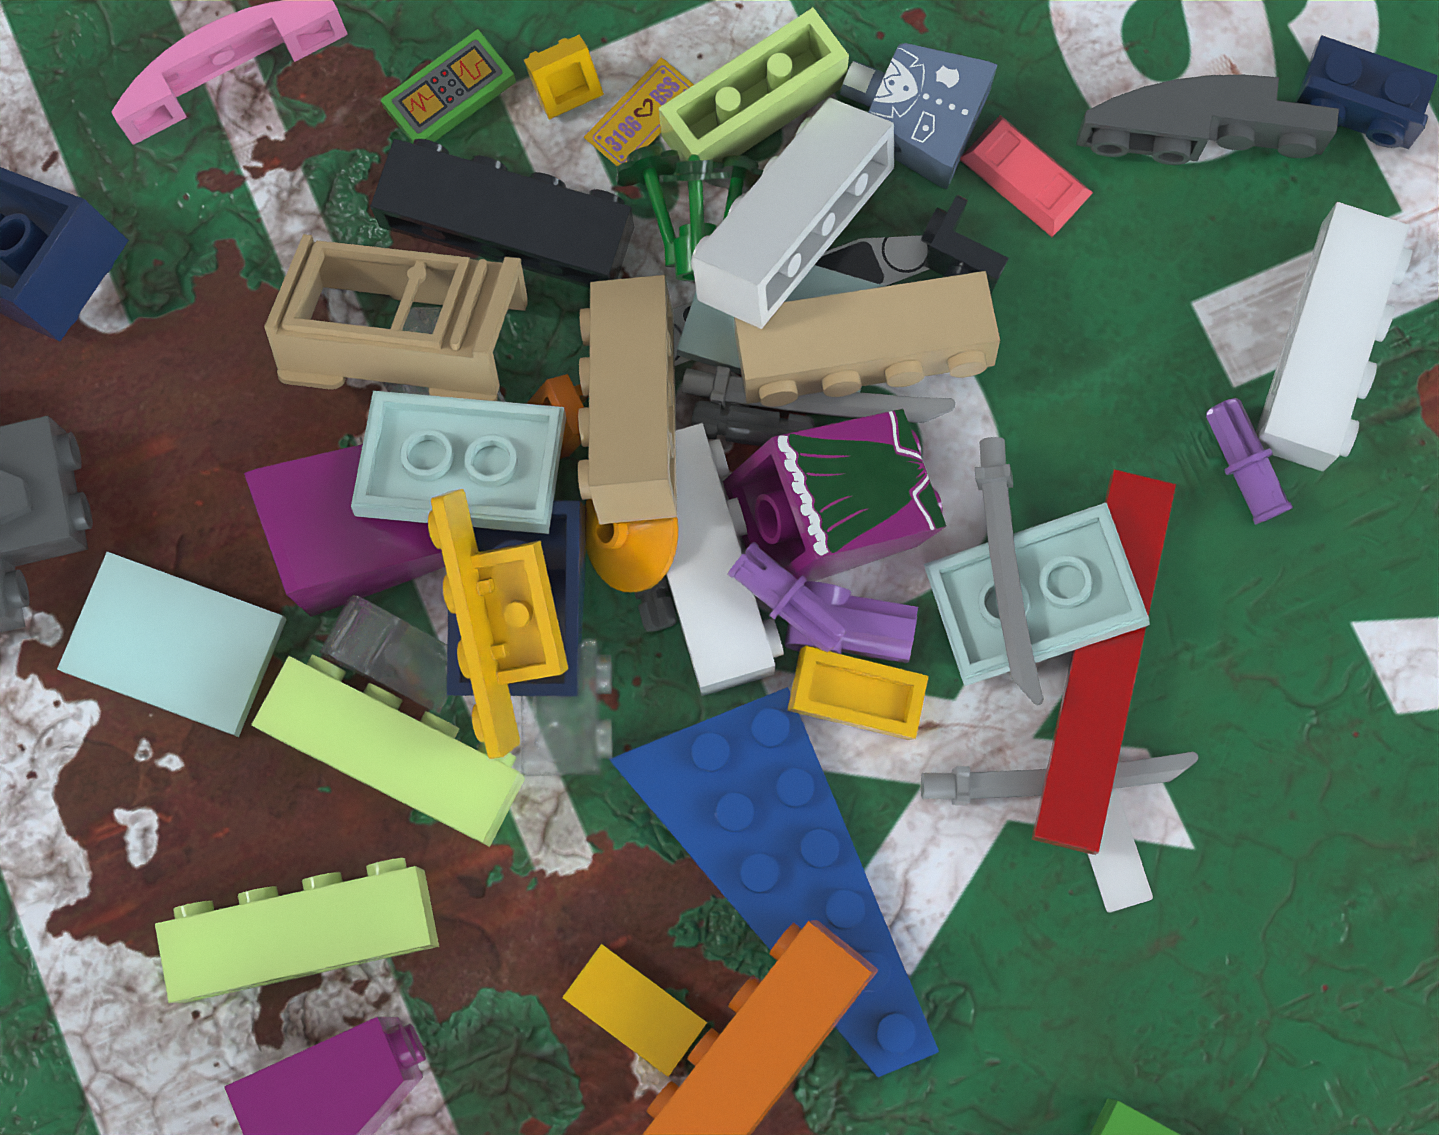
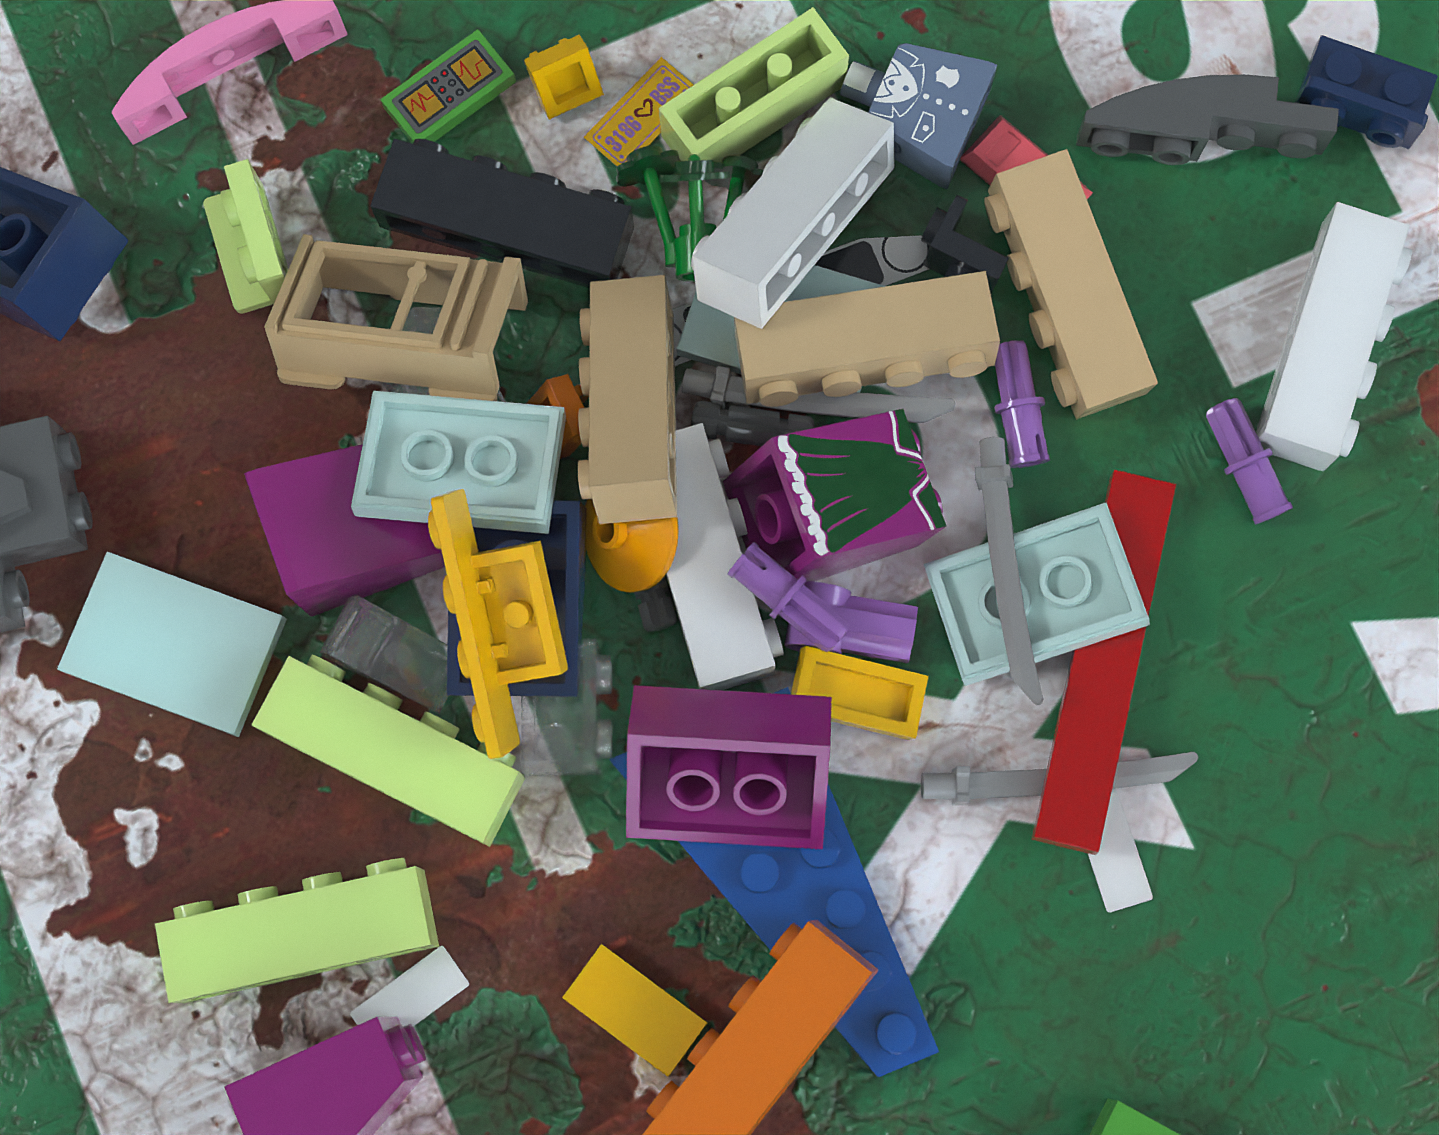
(246, 239): none -> yellowish green bracket
(415, 991): none -> white sticker
(728, 767): none -> magenta slope
(1020, 407): none -> medium lavender axle
(1069, 284): none -> tan brick

